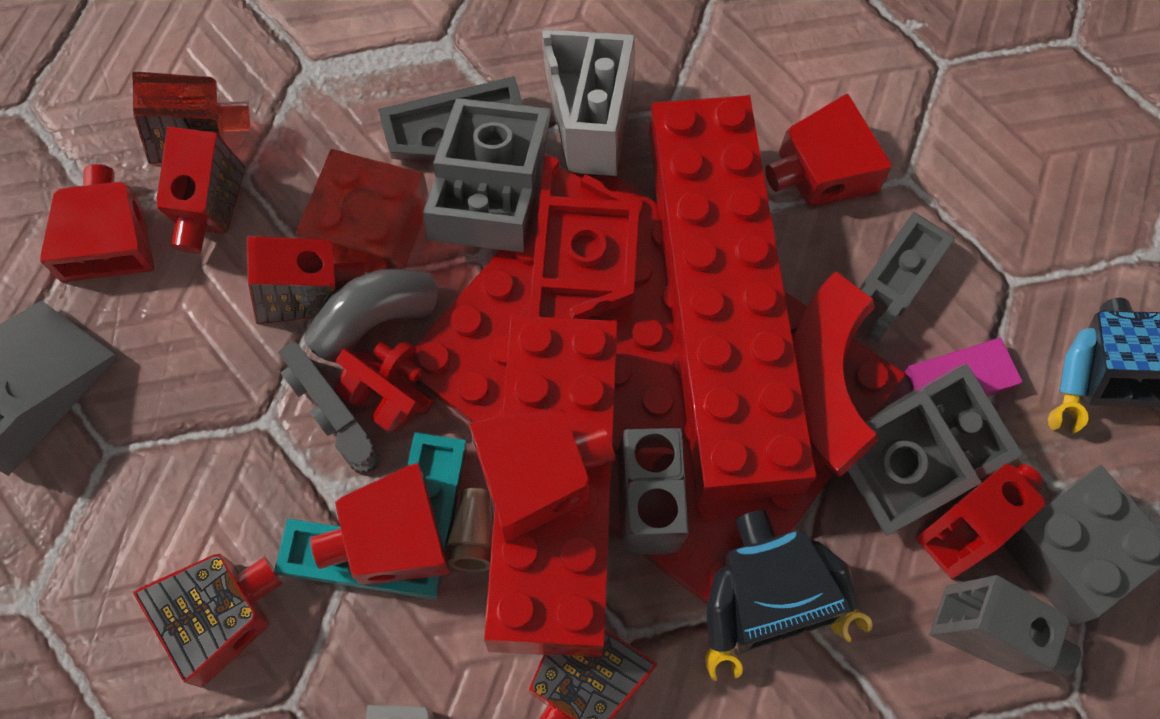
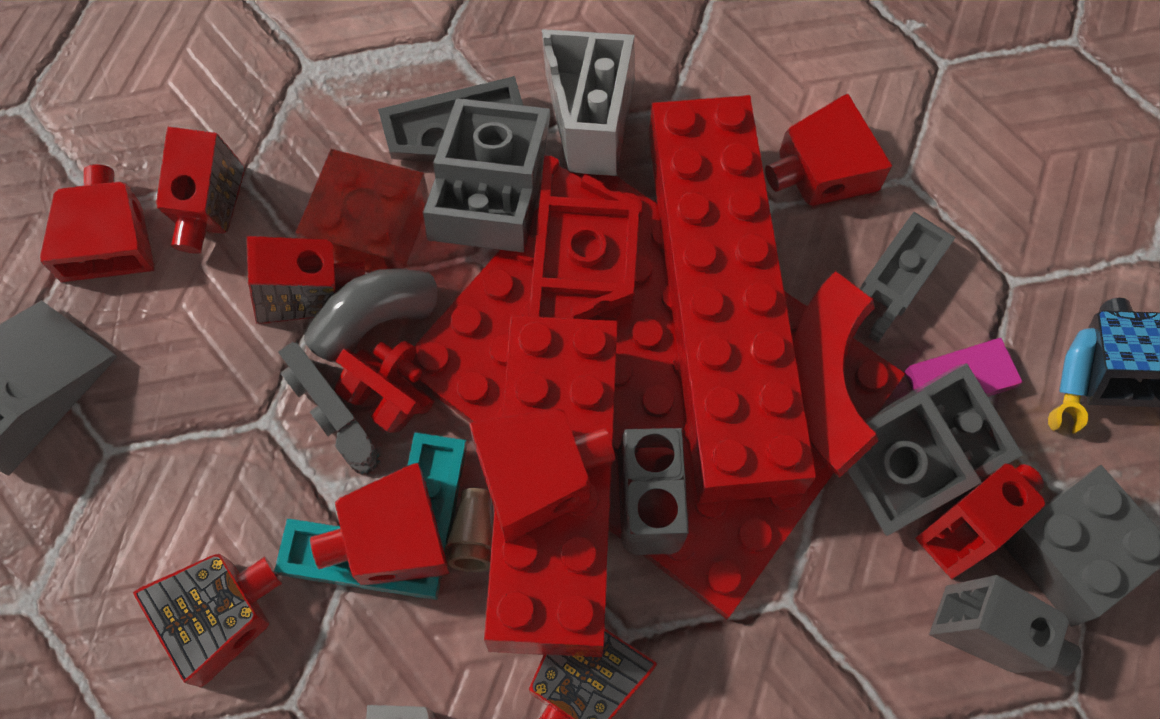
(181, 103): clear red torso -> none
(776, 593): black torso -> none

